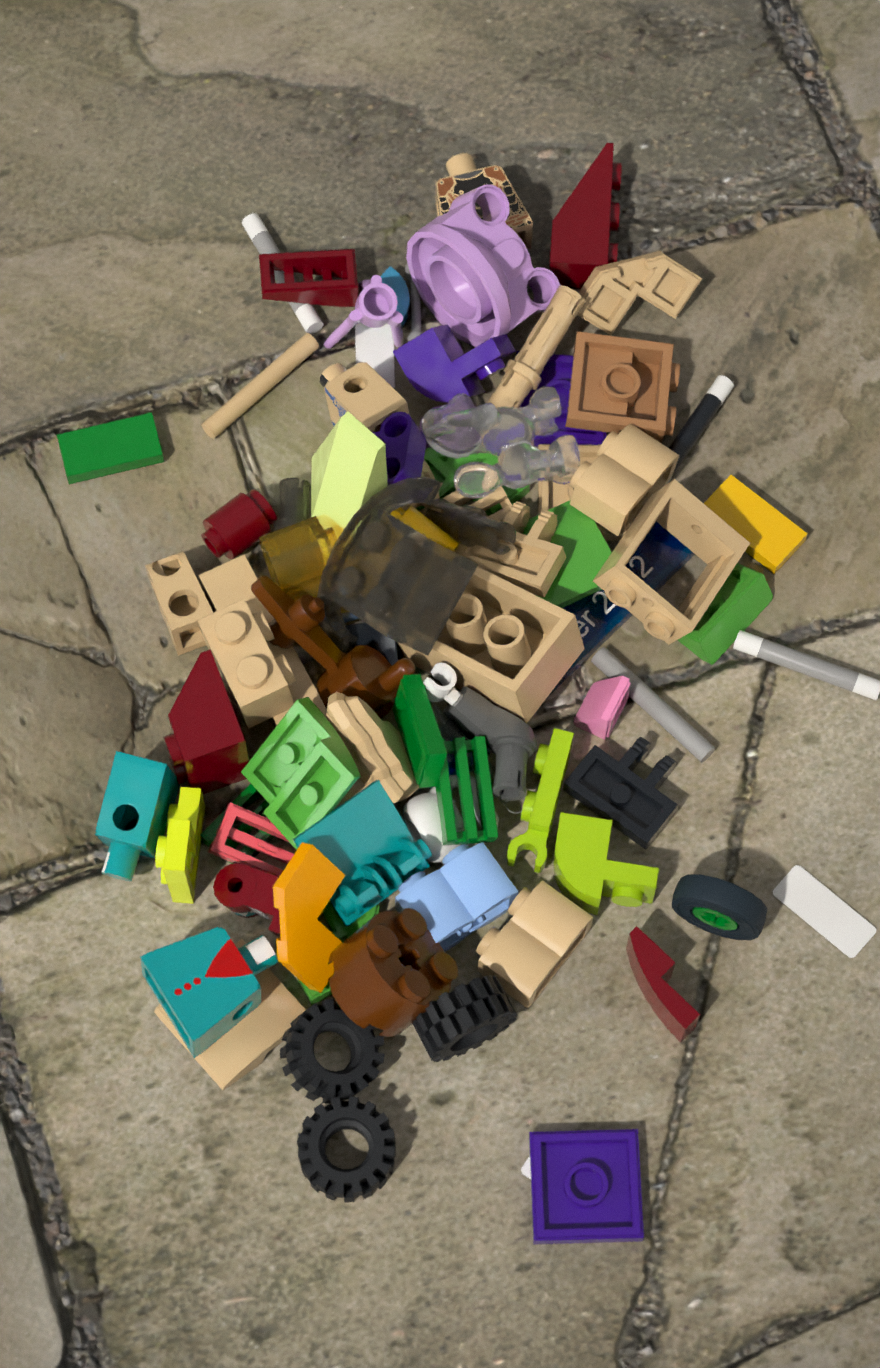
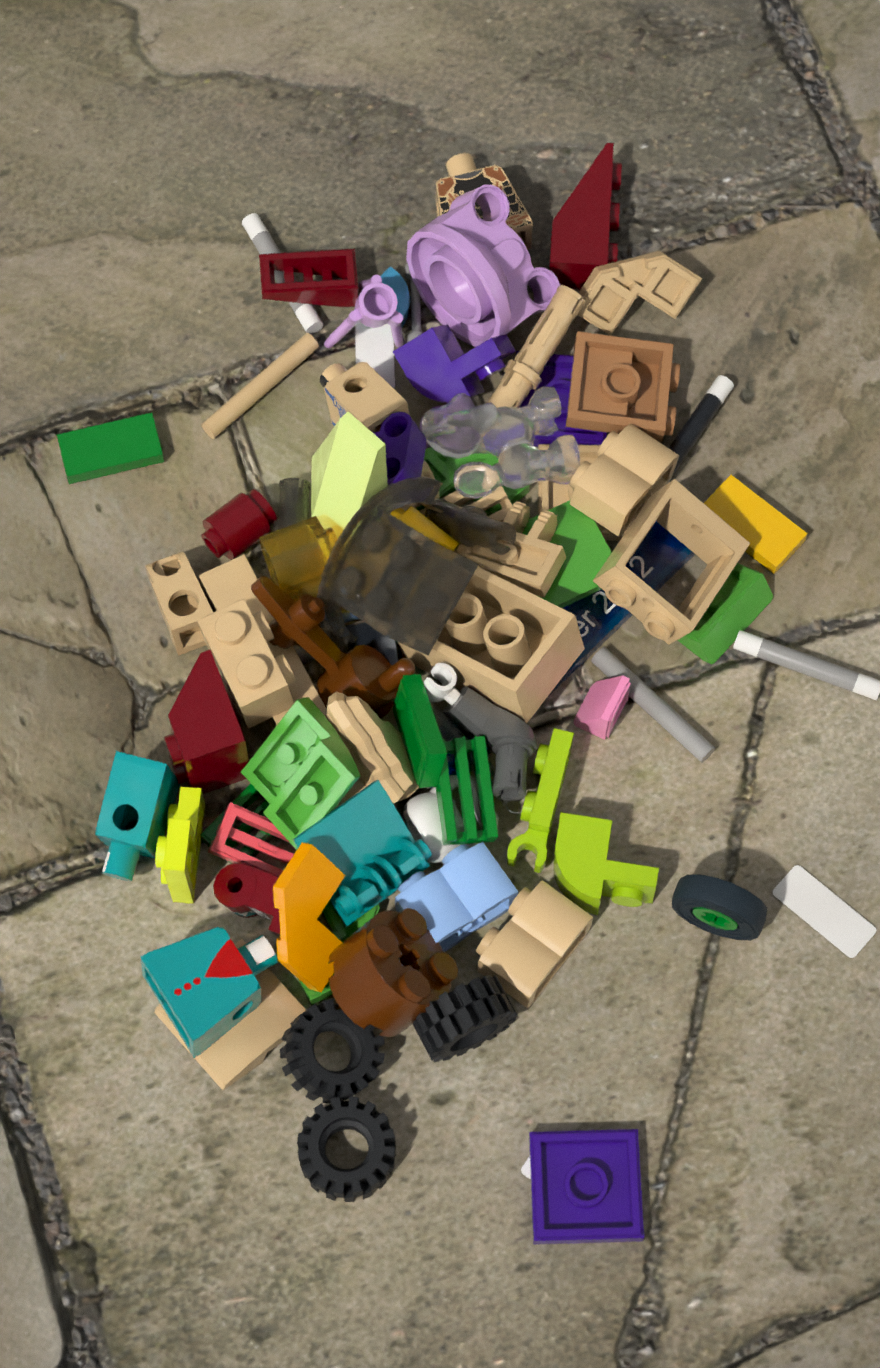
(621, 795): black hinge -> none
(652, 971): dark red slope -> none

